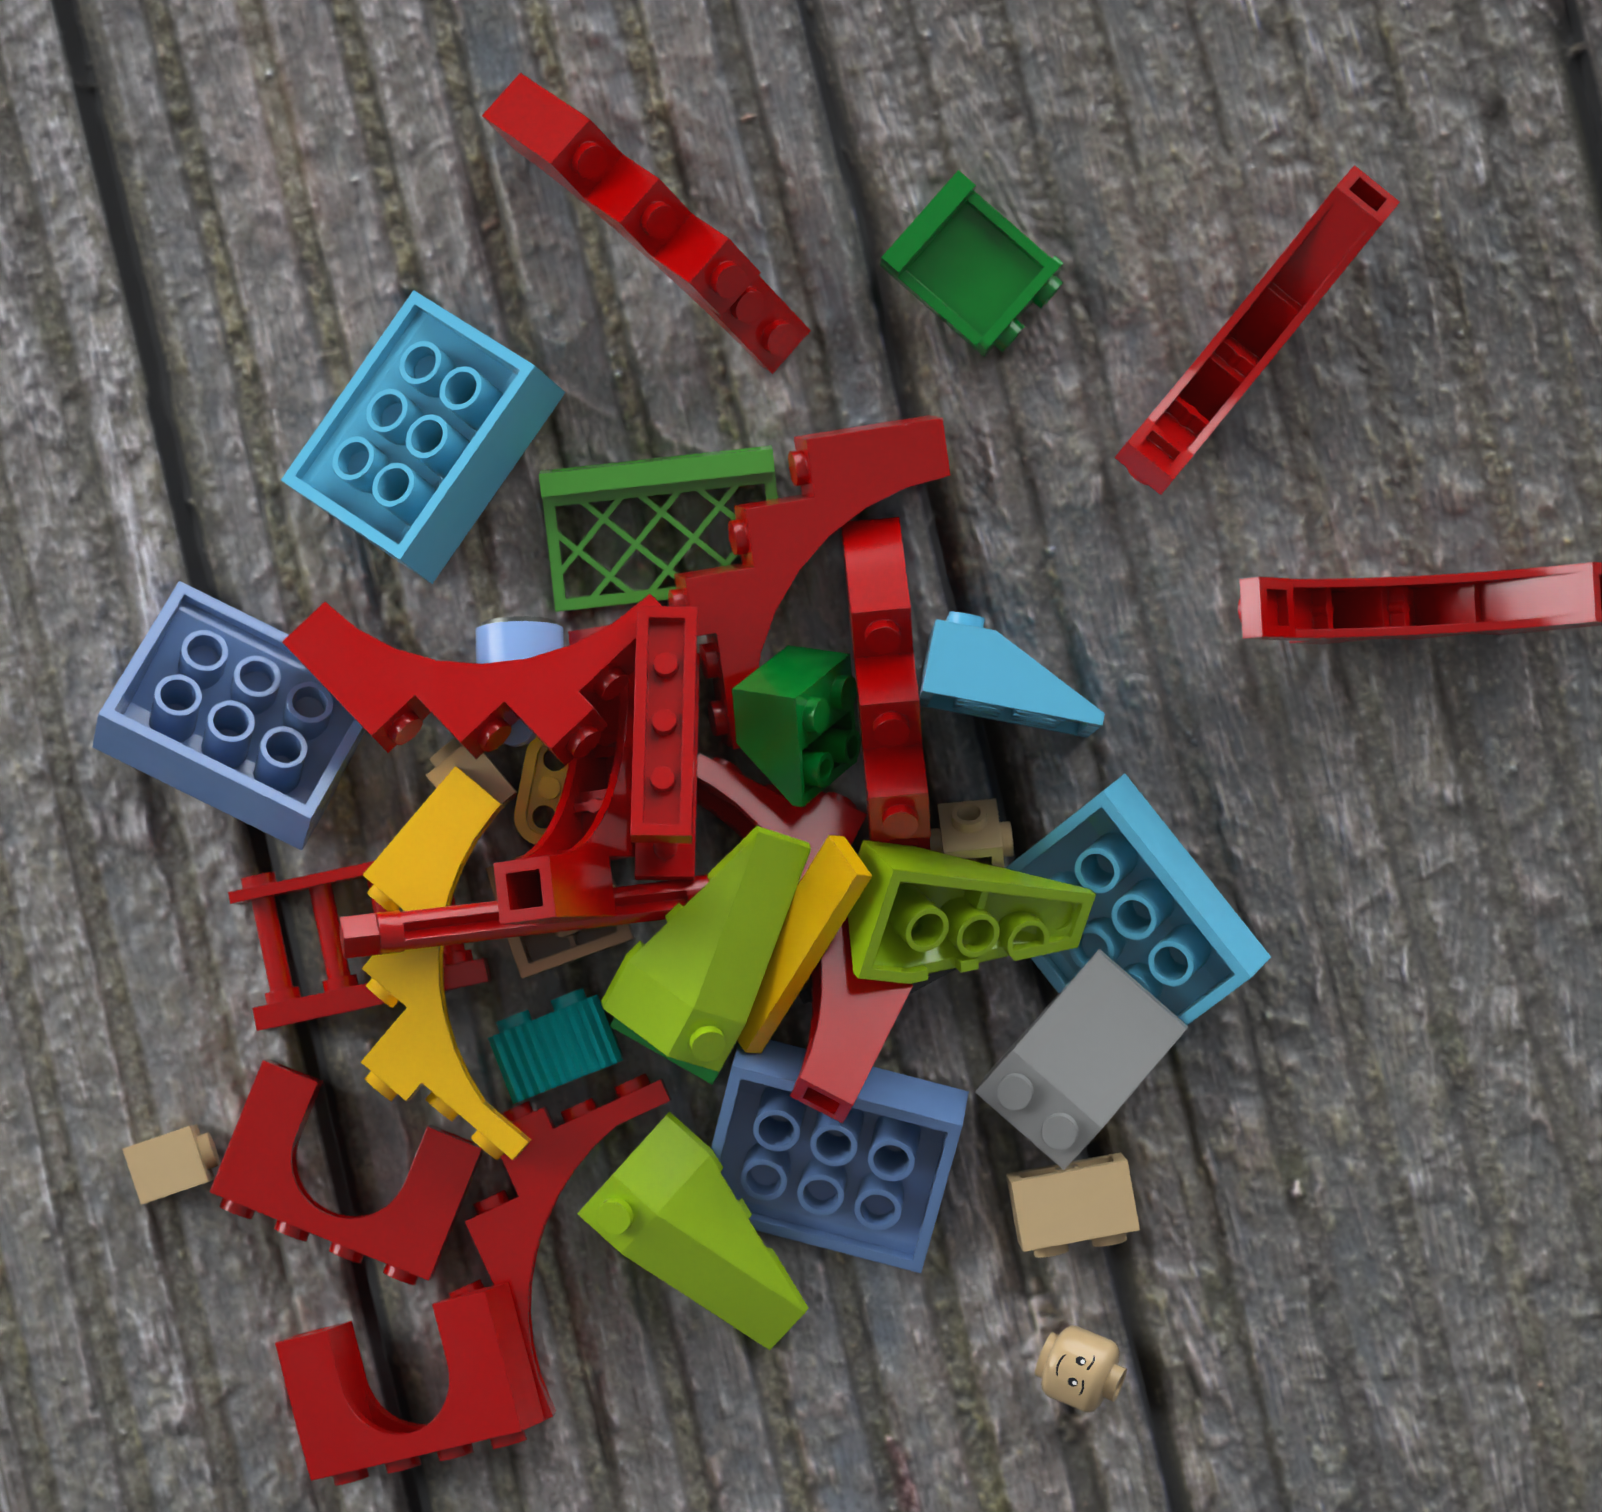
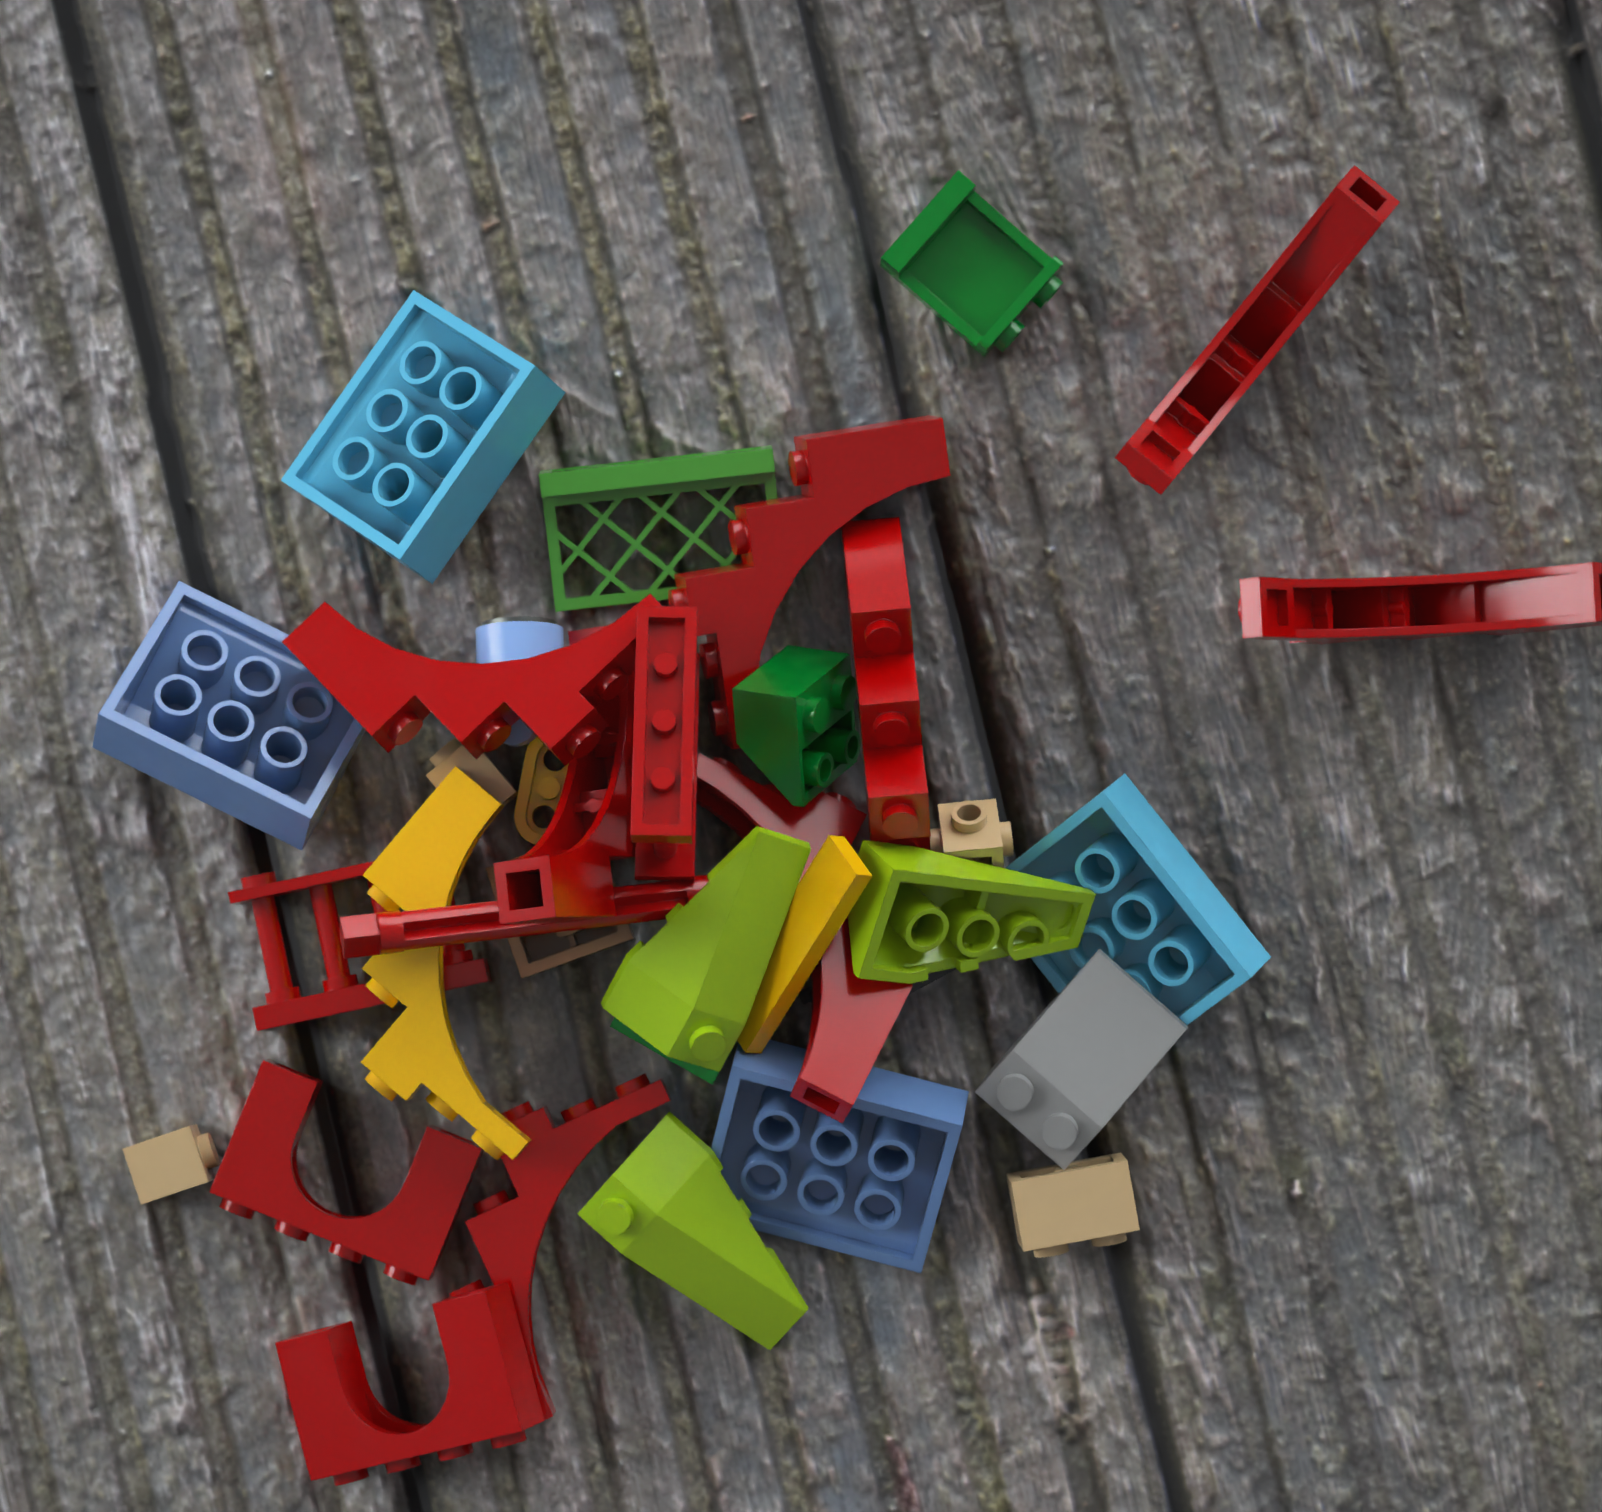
(555, 1046): teal brick -> none
(649, 217): red arch -> none
(992, 678): medium azure slope -> none
(1080, 1368): tan head -> none

